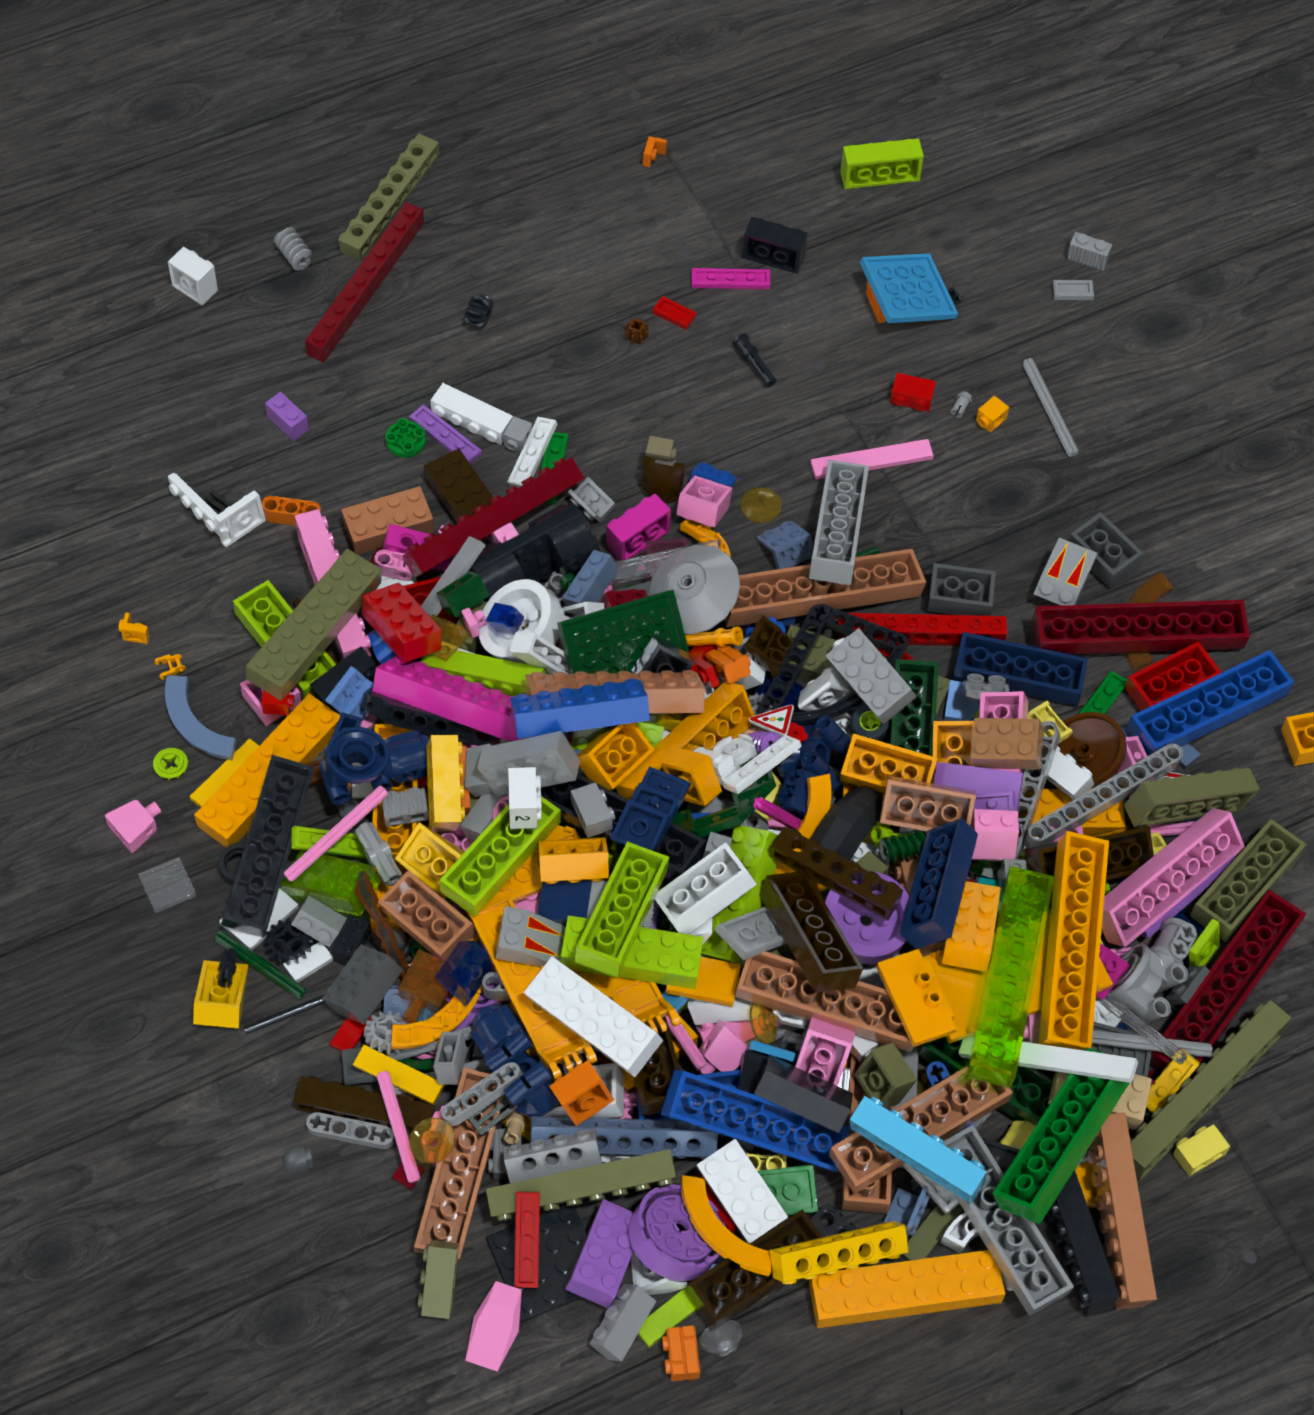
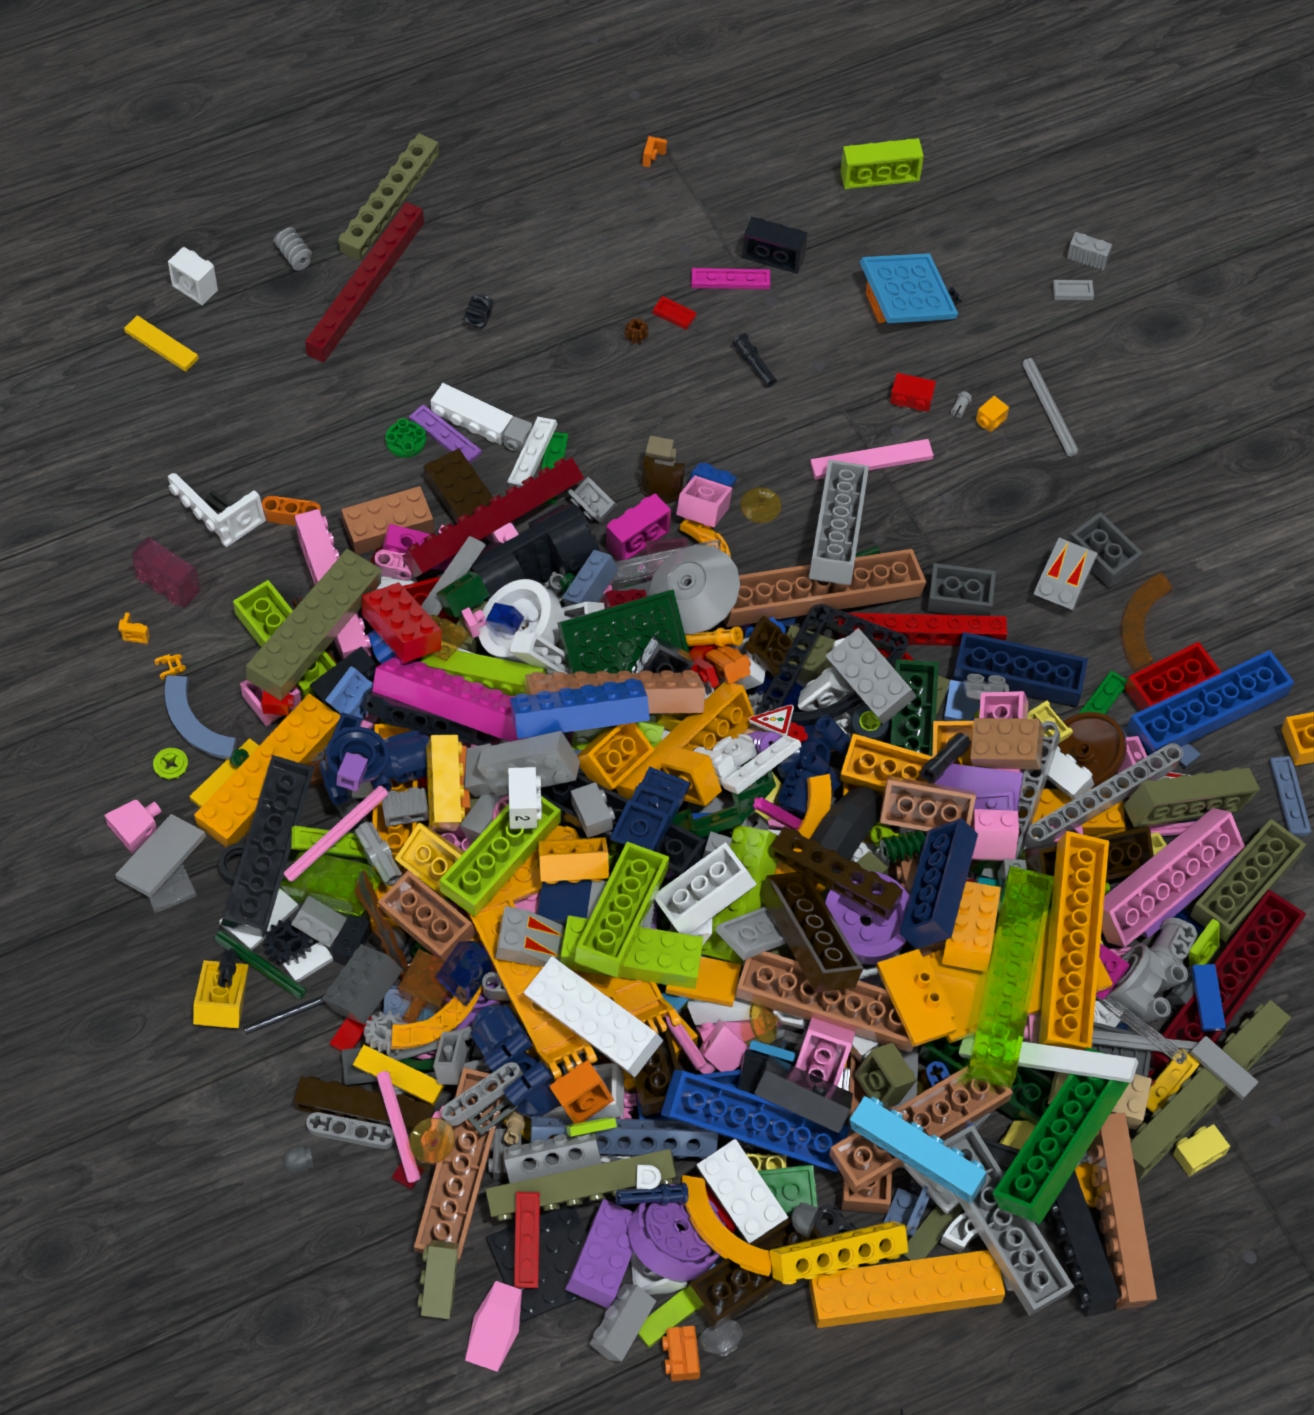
(160, 855): none -> light grey tile
(161, 343): none -> yellow tile
(165, 572): none -> clear pink brick
(235, 759): none -> dark green plate
(286, 416): medium lavender brick -> none
(352, 771): none -> medium lavender brick
(591, 1126): none -> lime tile
(647, 1177): none -> white tile
(662, 1194): none -> dark blue pin
(788, 544): sand blue bracket -> none
(804, 1218): none -> dark grey piece
(936, 766): none -> black axle
(1141, 626): dark red brick -> none
(1208, 997): none -> blue tile
(1224, 1067): none -> light grey tile
(1290, 796): none -> sand blue tile

